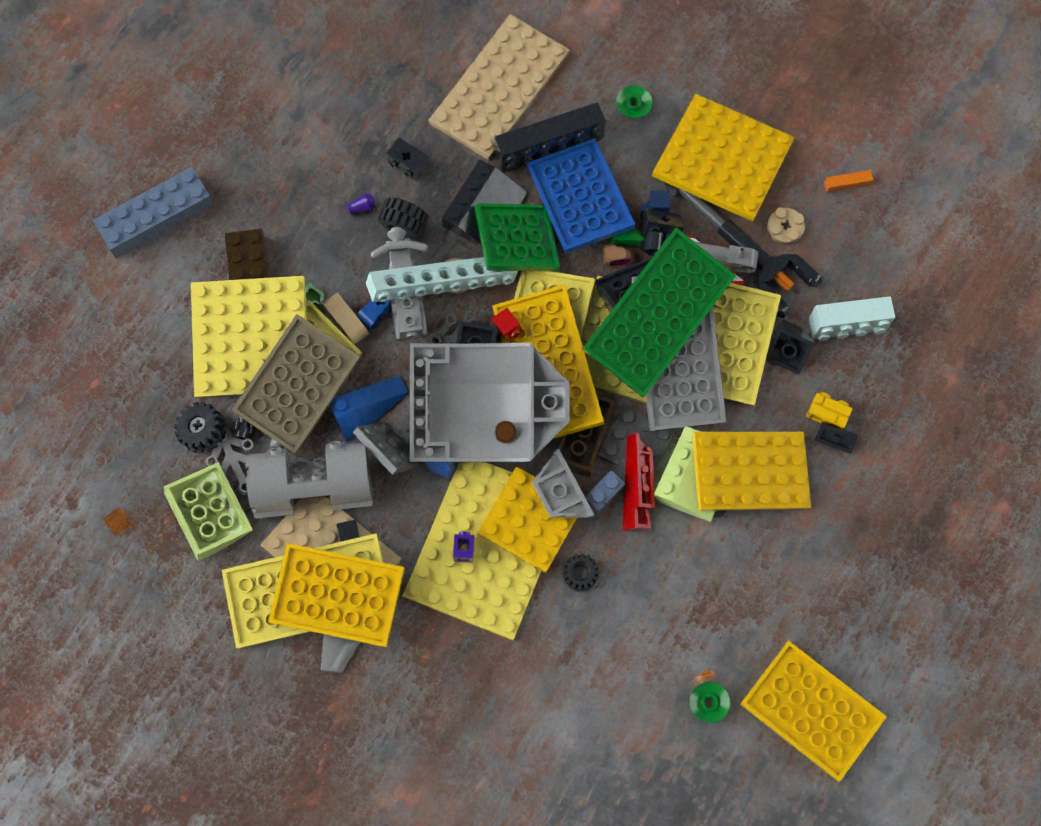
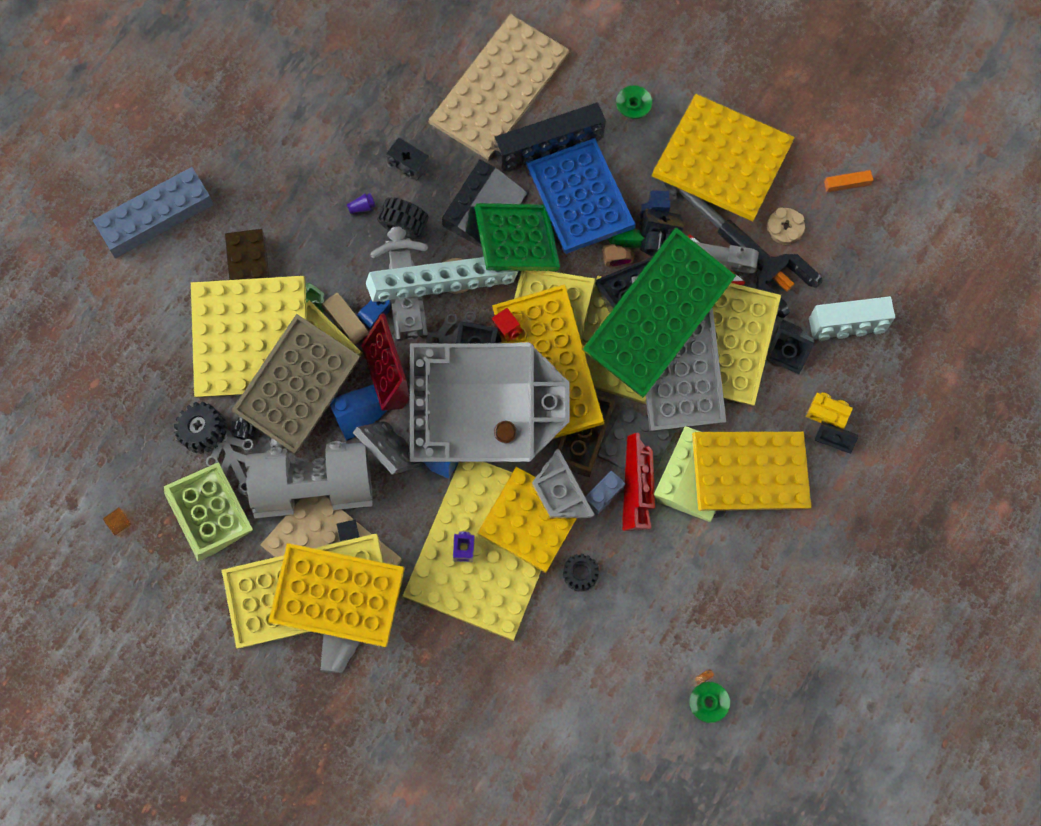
(385, 366): none -> dark red slope
(813, 711): yellow plate -> none

